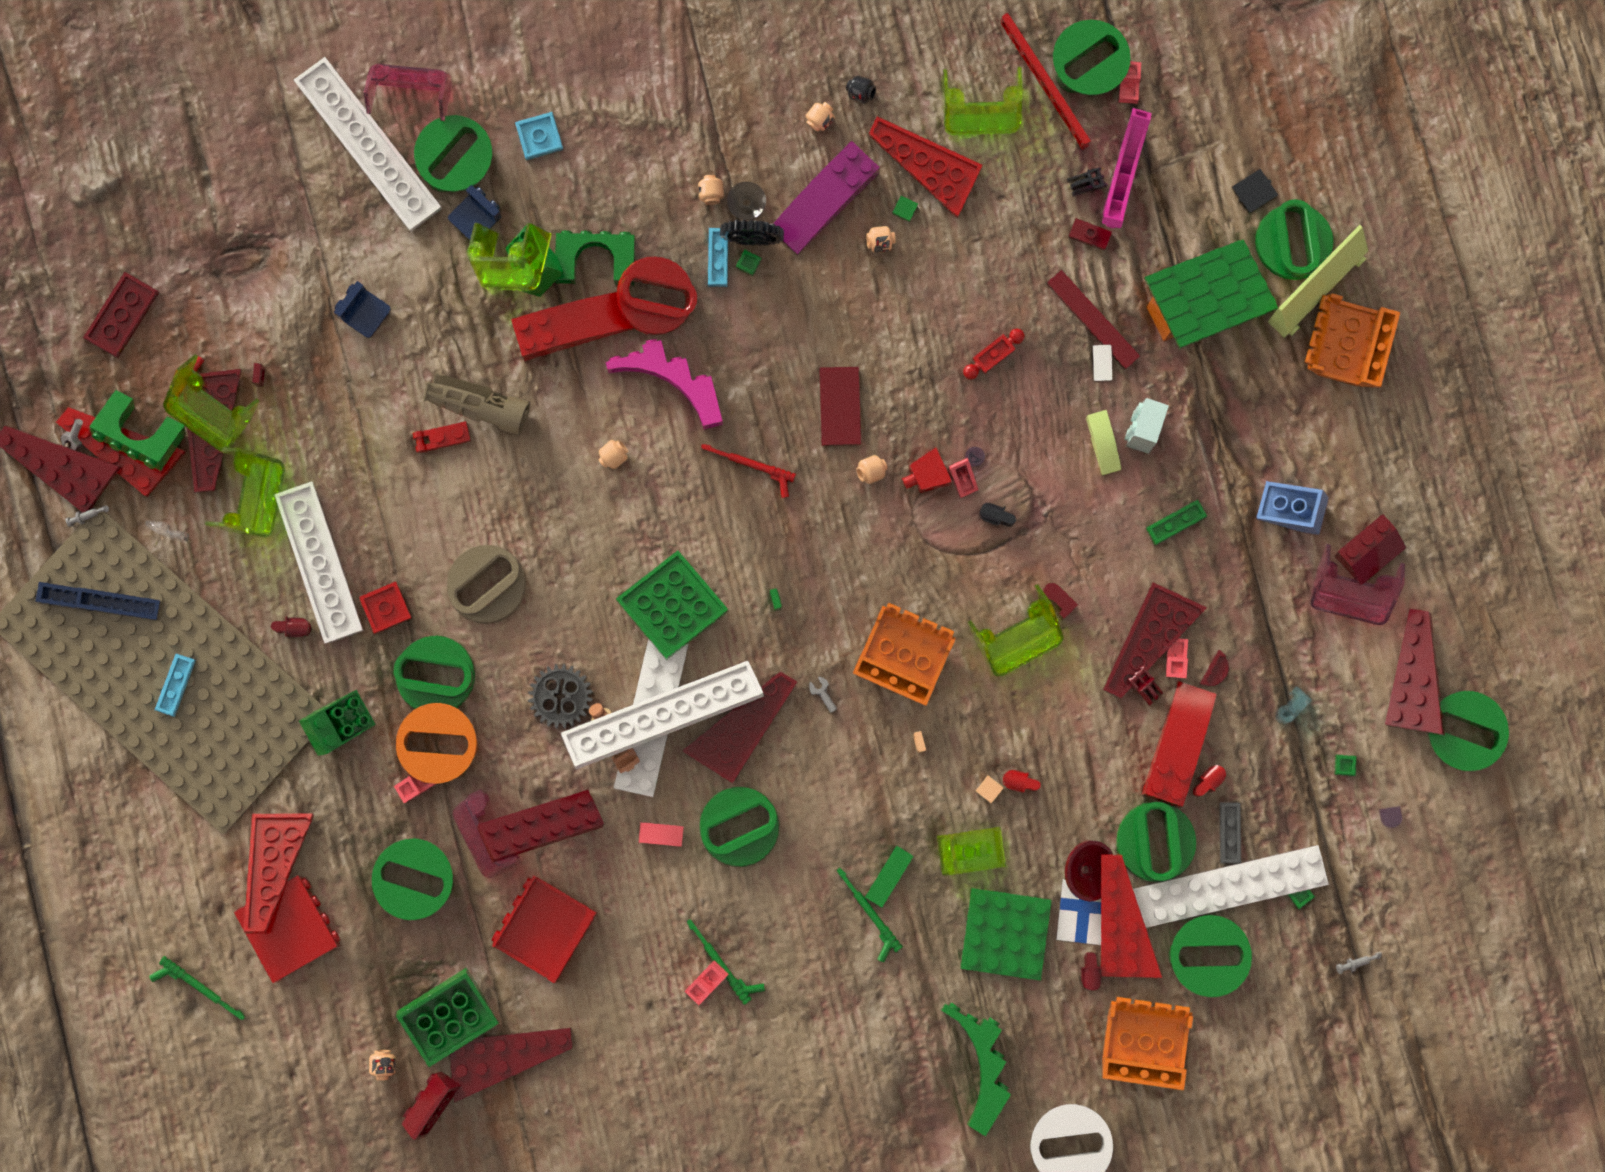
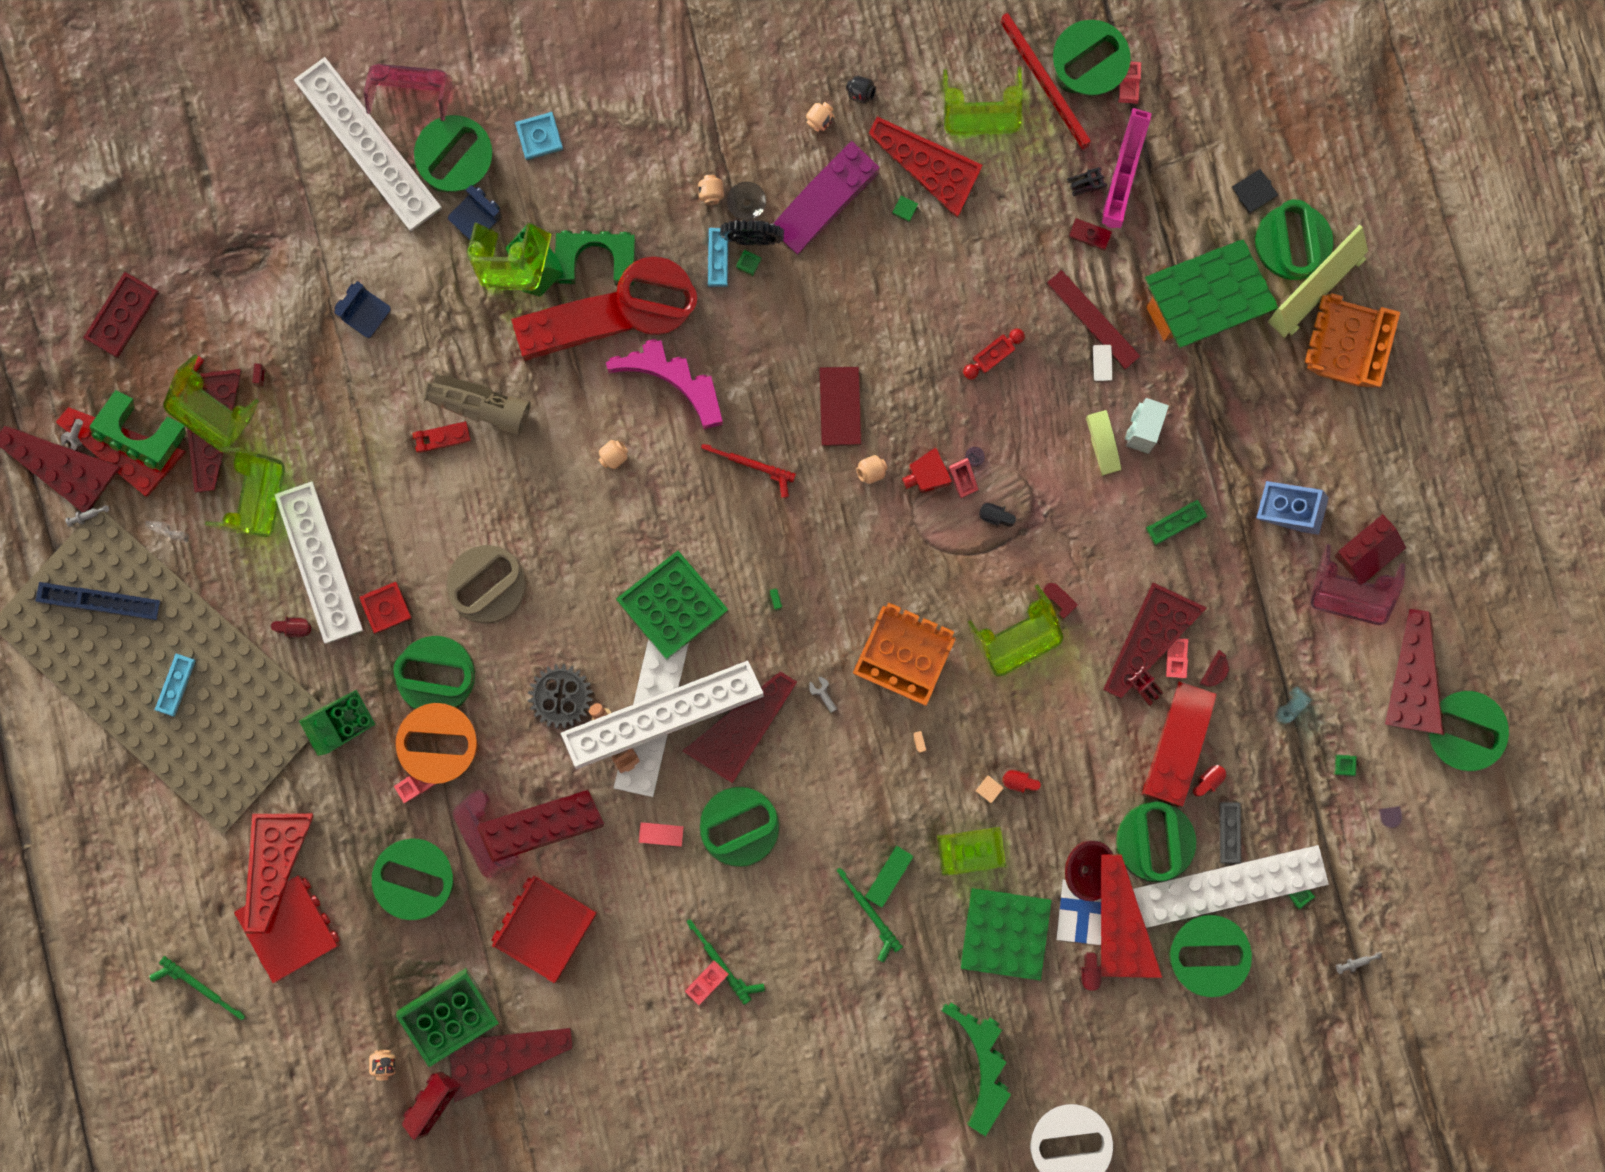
(880, 239): light nougat head -> none
(1146, 1043): orange slope -> none

